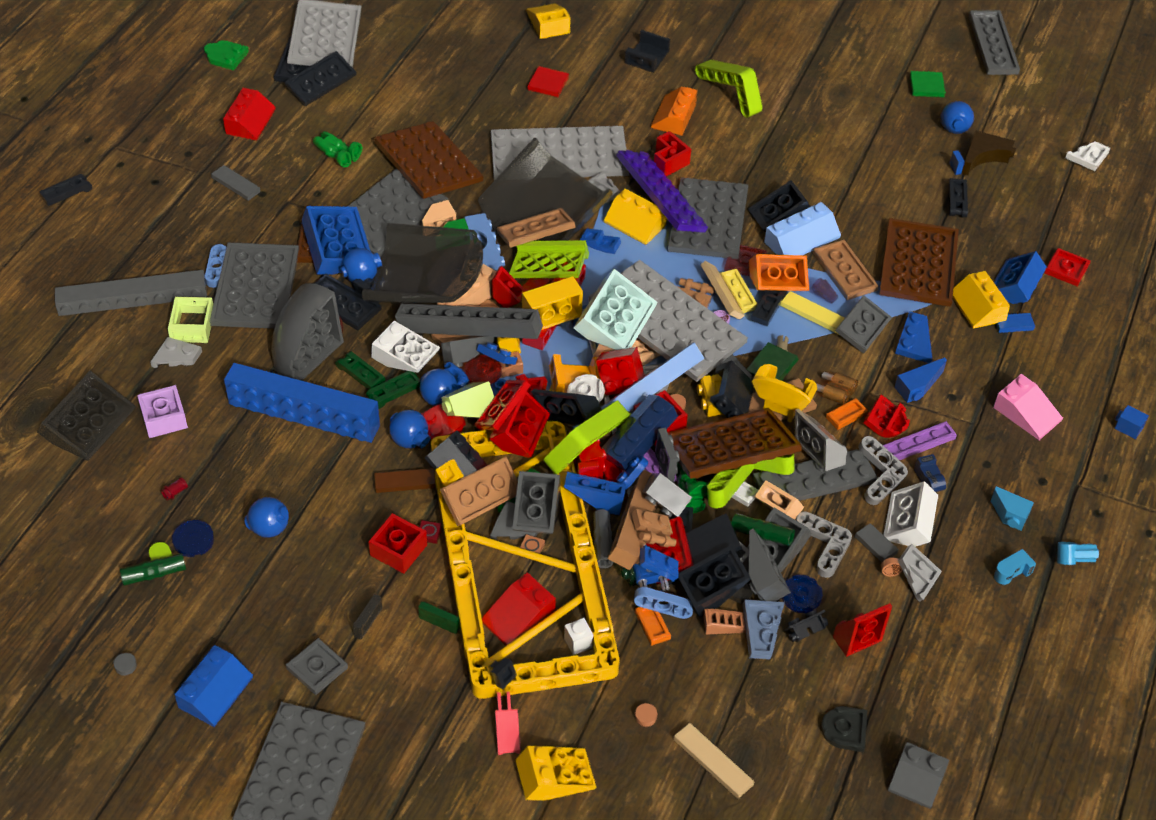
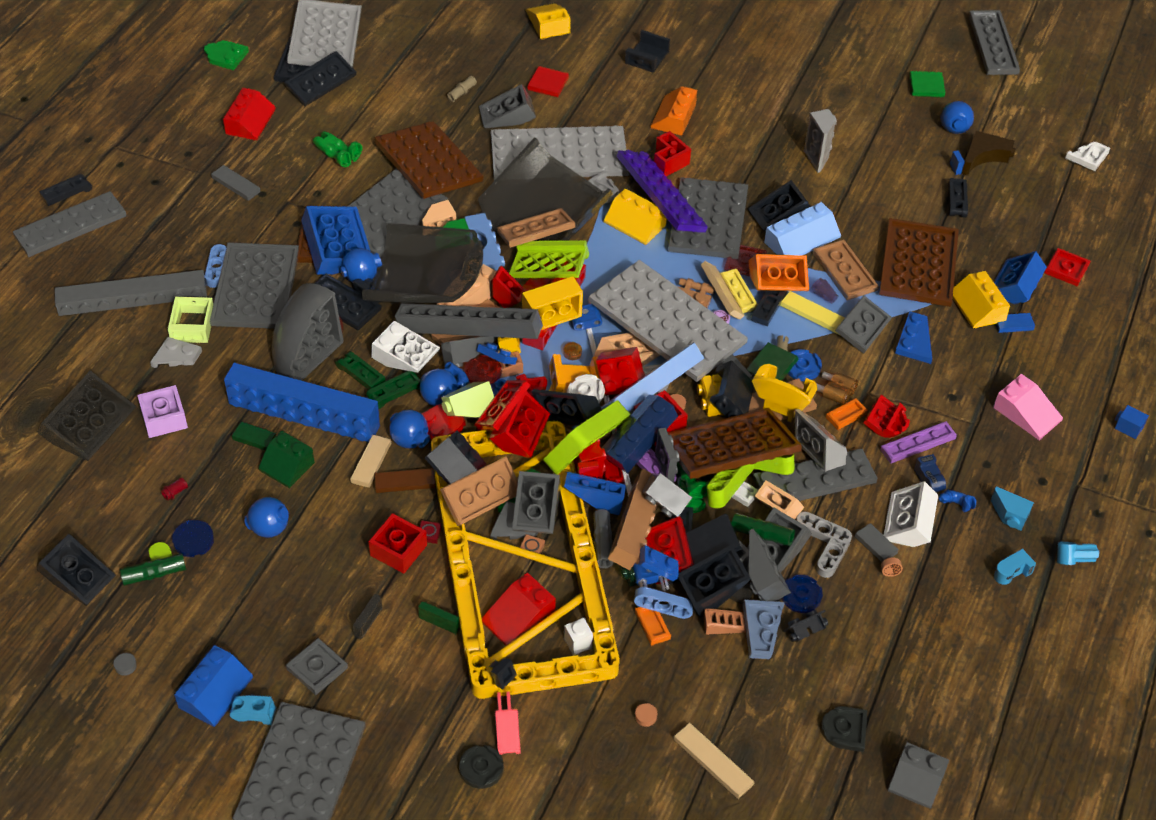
(69, 224): none -> dark grey plate
(75, 570): none -> black slope
(253, 436): none -> dark green tile
(253, 709): none -> dark azure leg
(286, 459): none -> dark green slope
(371, 461): none -> tan tile
(449, 472): yellow plate -> none
(461, 88): none -> dark tan pin
(481, 767): none -> pearl dark grey tile
(508, 109): none -> dark grey slope
(554, 772): yellow slope -> none
(572, 351): none -> clear orange tile
(597, 240): blue slope -> none
(615, 313): light aqua slope -> none
(636, 467): blue plate -> none
(653, 528): medium nougat plate -> none
(735, 75): lime beam -> none
(807, 366): none -> blue tile
(819, 137): none -> light grey slope
(862, 630): red slope -> none
(888, 473): light grey beam -> none
(916, 382): blue slope -> none
(919, 571): light grey wing -> none
(962, 499): none -> blue piece

